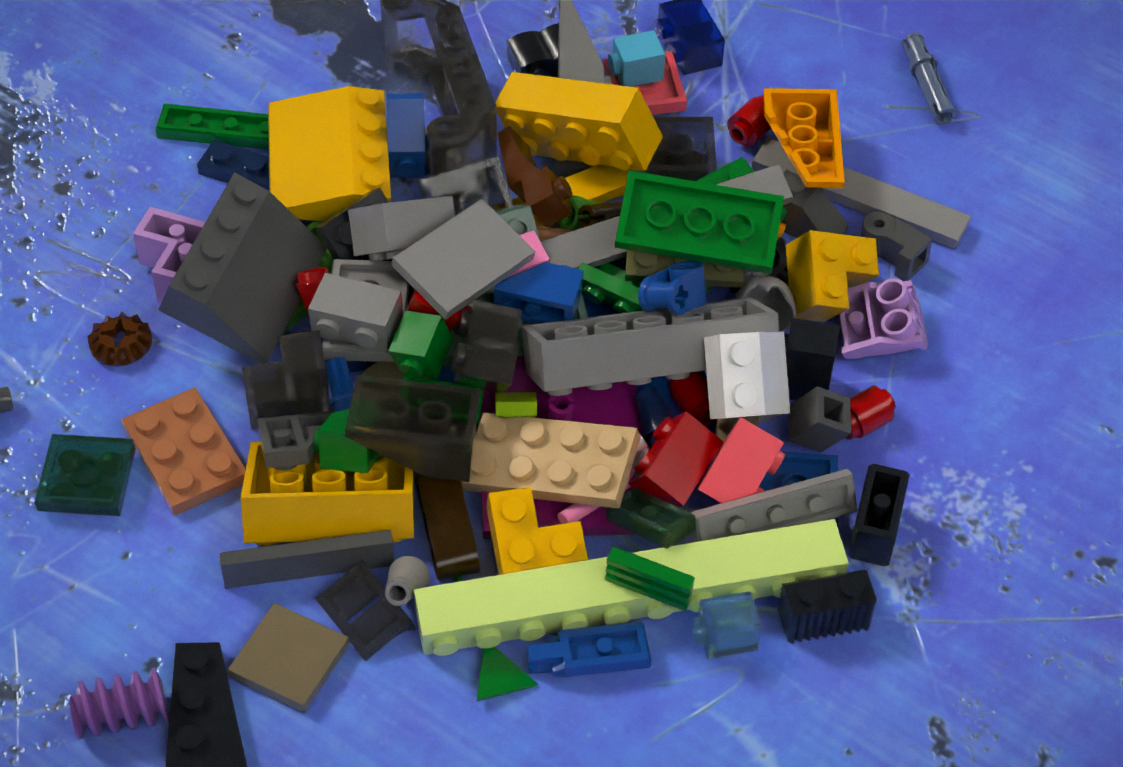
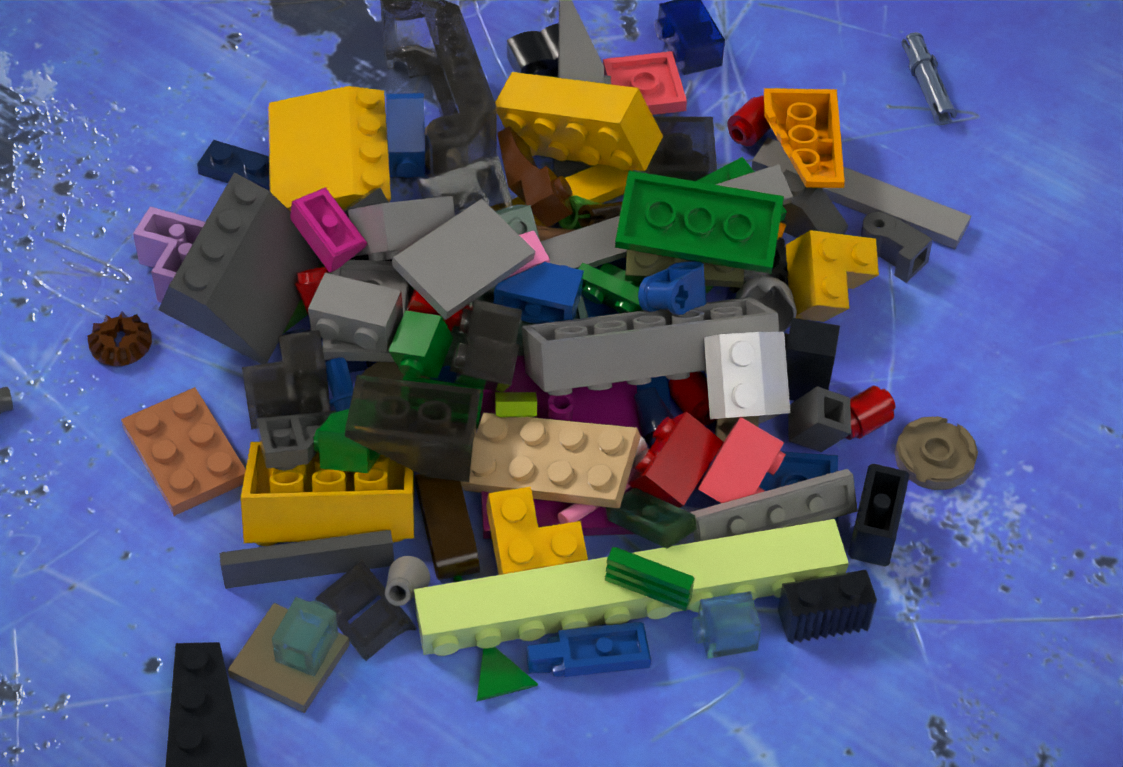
(85, 475): plate -> none
(118, 703): medium lavender piece -> none
(211, 124): green tile -> none
(305, 636): none -> clear light blue brick
(326, 228): none -> dark pink slope
(637, 59): medium azure brick -> none
(882, 320): lavender slope -> none
(936, 453): none -> dark tan tile

